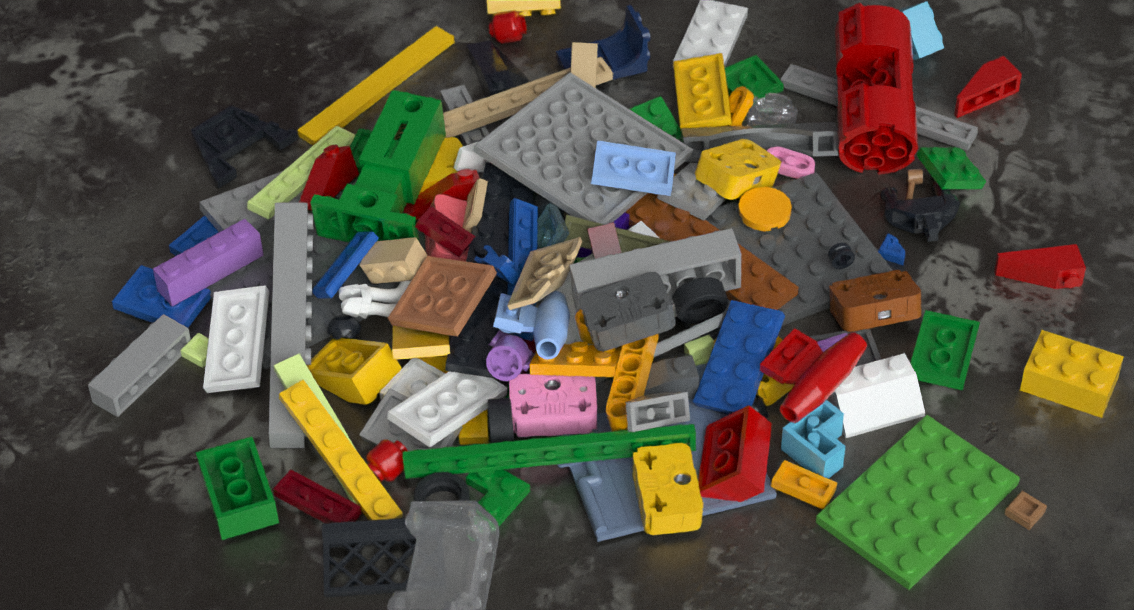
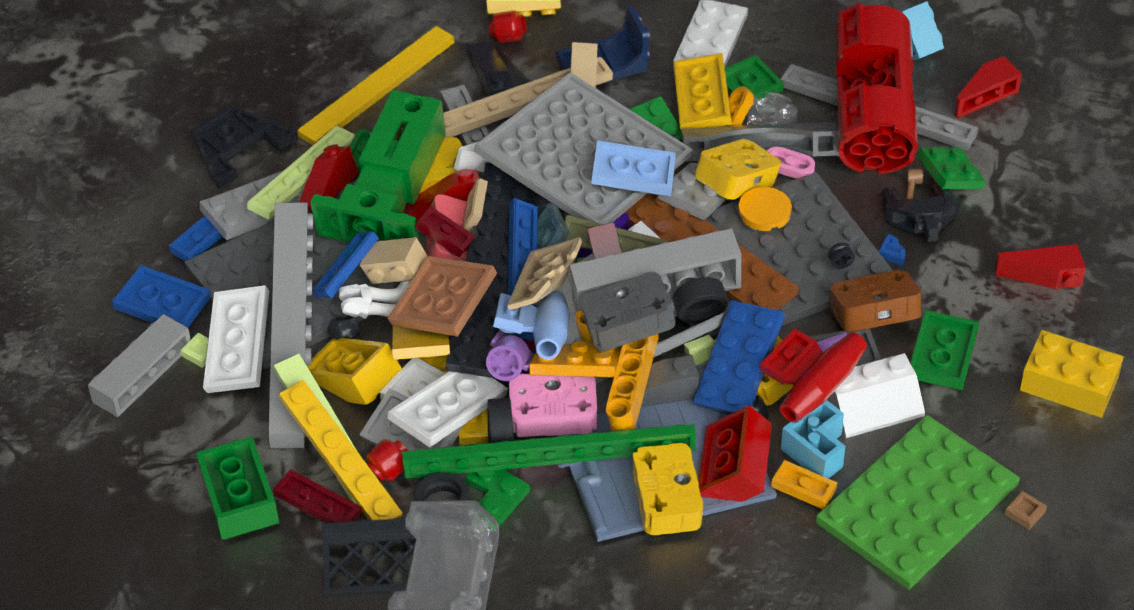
(208, 262): medium lavender brick -> none
(501, 264): blue plate -> none
(657, 410): light grey slope -> none

